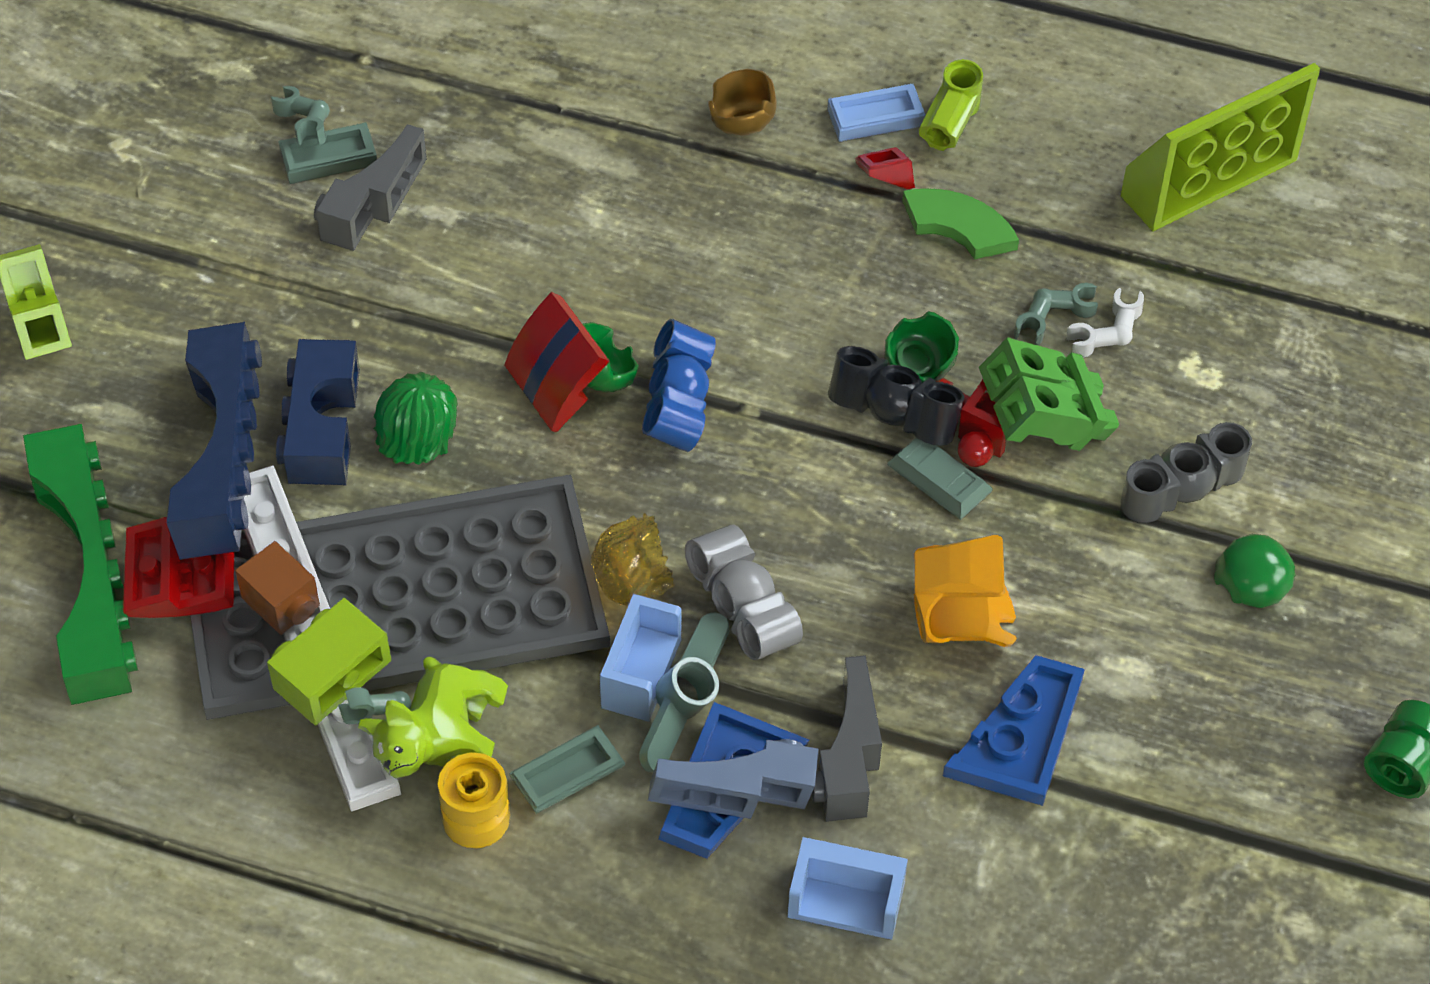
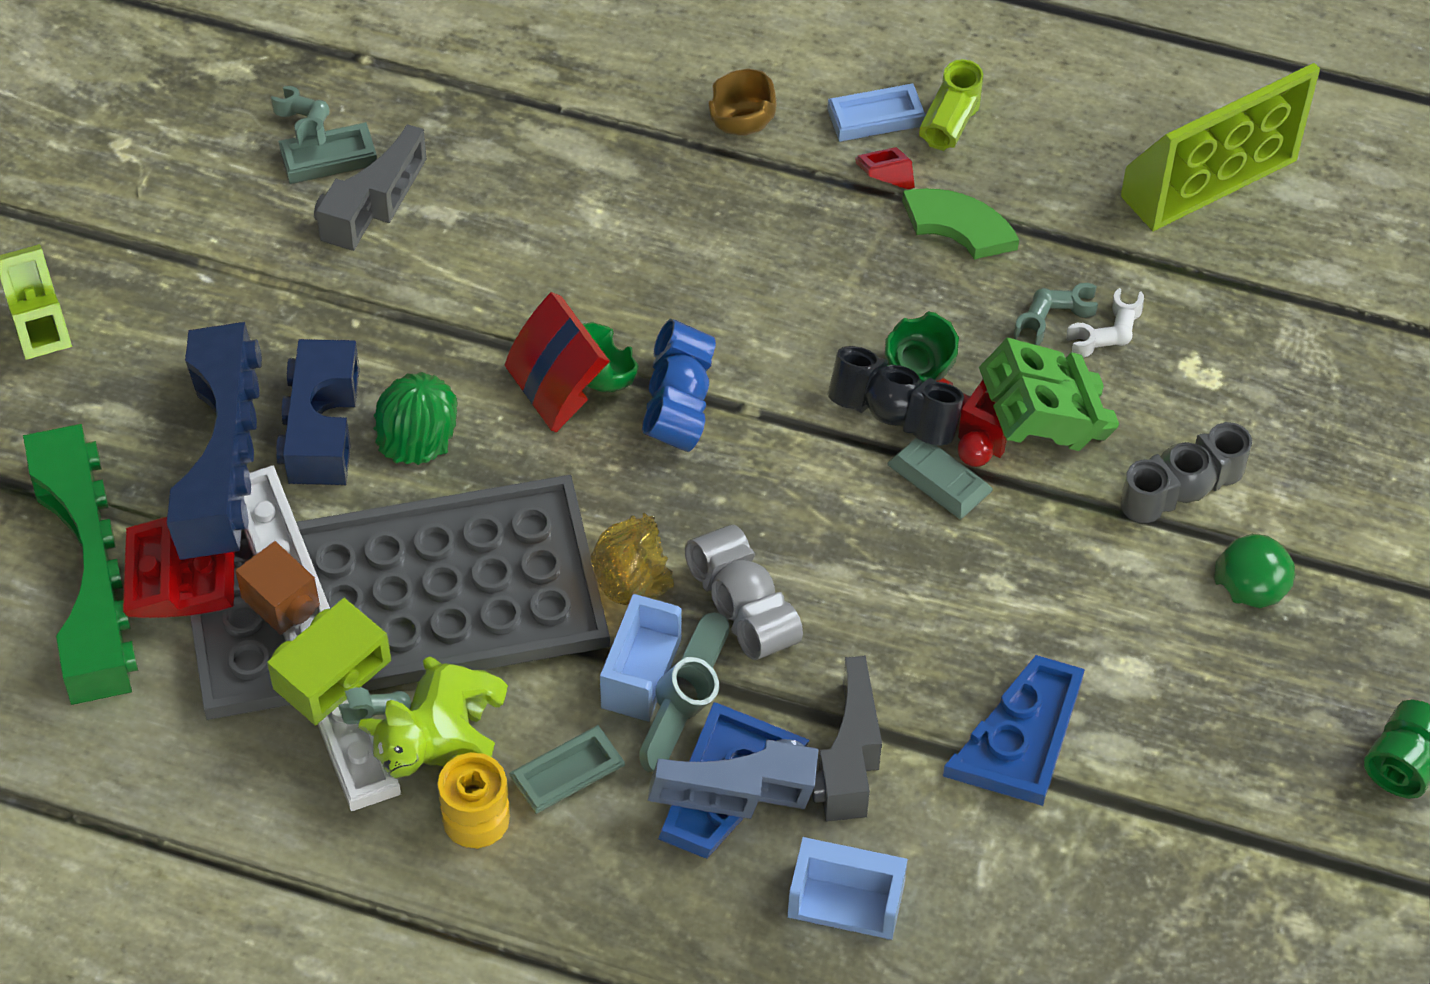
(963, 592): light orange piece -> none

